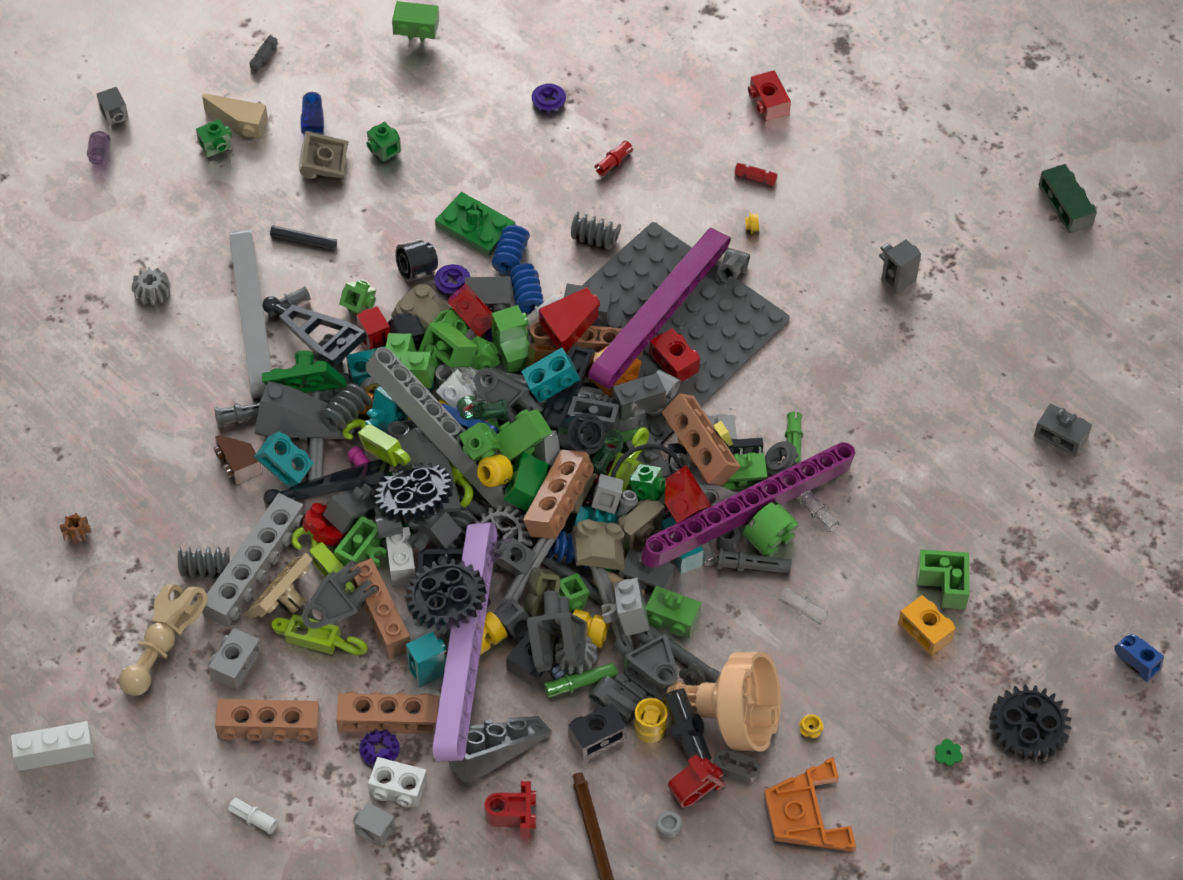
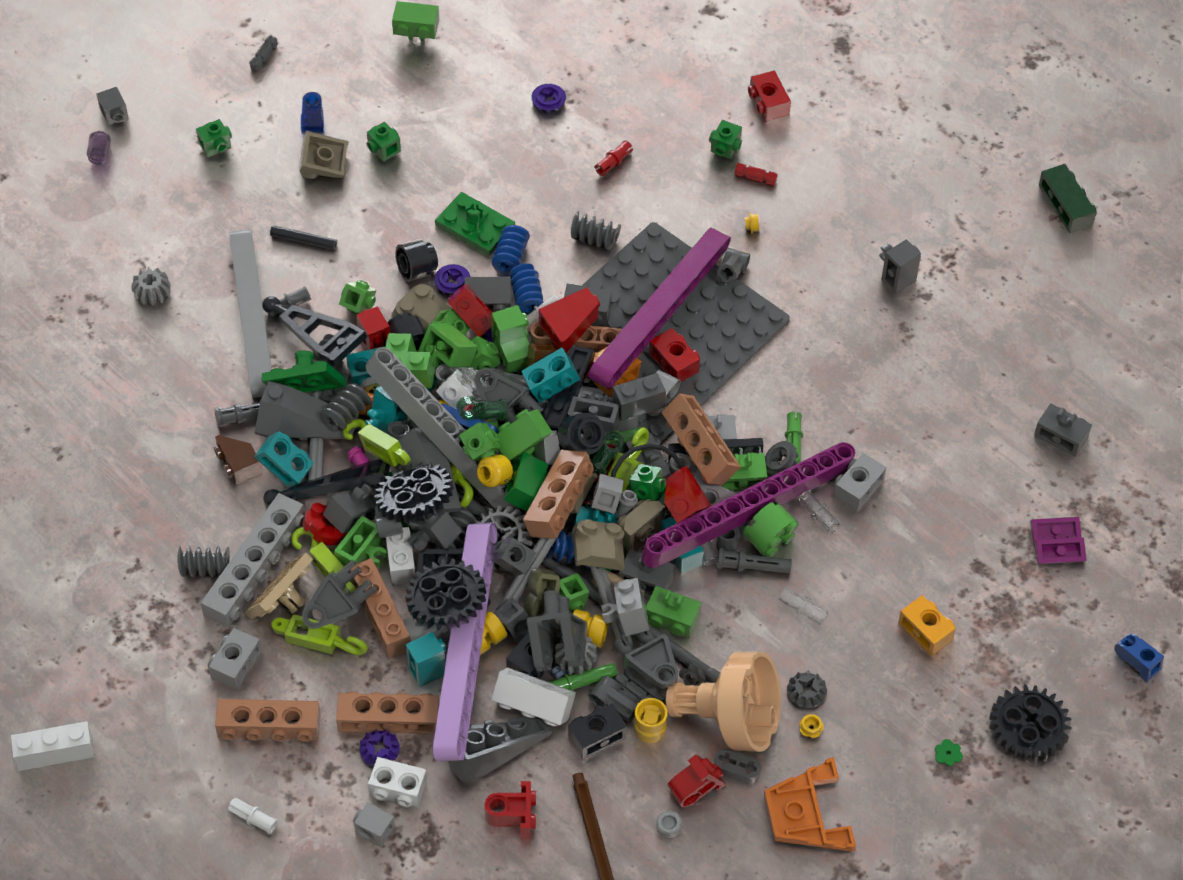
(75, 528): dark orange gear -> none
(169, 619): tan piece -> none
(239, 115): tan slope -> none
(533, 697): none -> white brick
(686, 724): black piece -> none
(723, 432): light yellow piece -> none
(726, 139): none -> green brick
(810, 698): none -> dark grey gear
(857, 493): none -> light grey brick
(946, 571): bright green brick -> none
(1058, 540): none -> magenta slope

